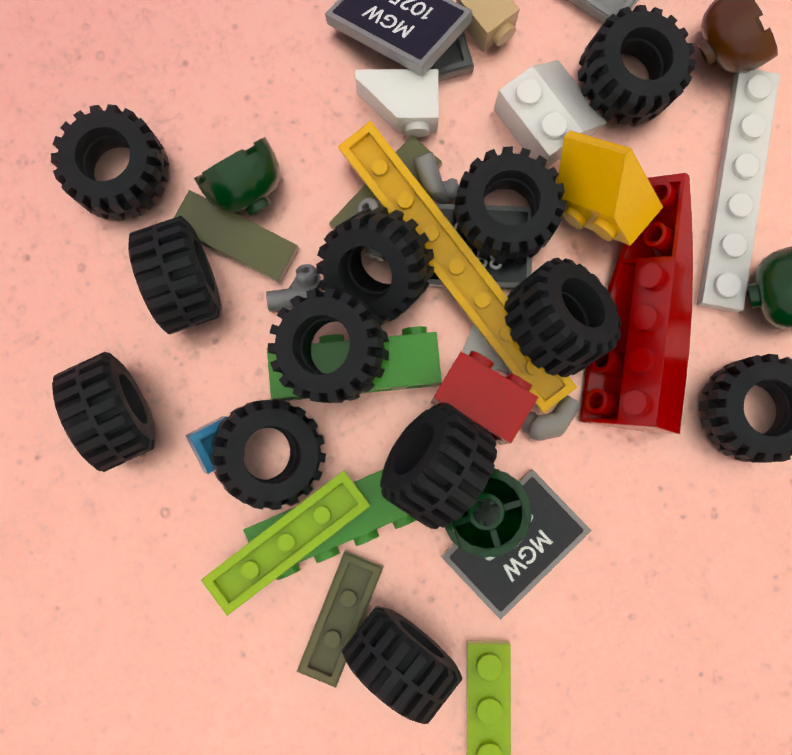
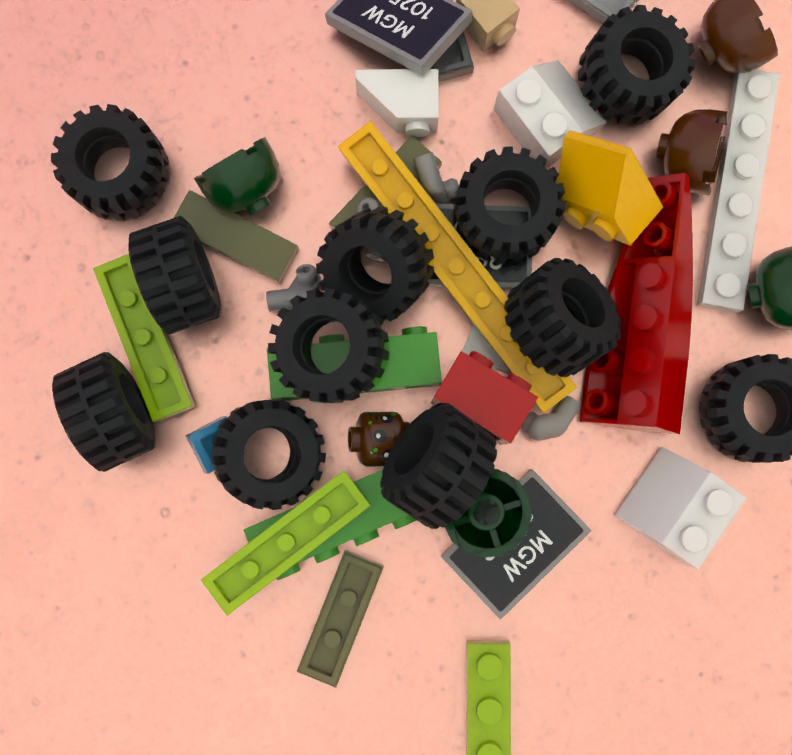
(144, 342): none -> lime plate
(375, 436): none -> reddish brown head
(401, 665): black tyre -> none
(680, 507): none -> white slope
(695, 147): none -> reddish brown cylinder

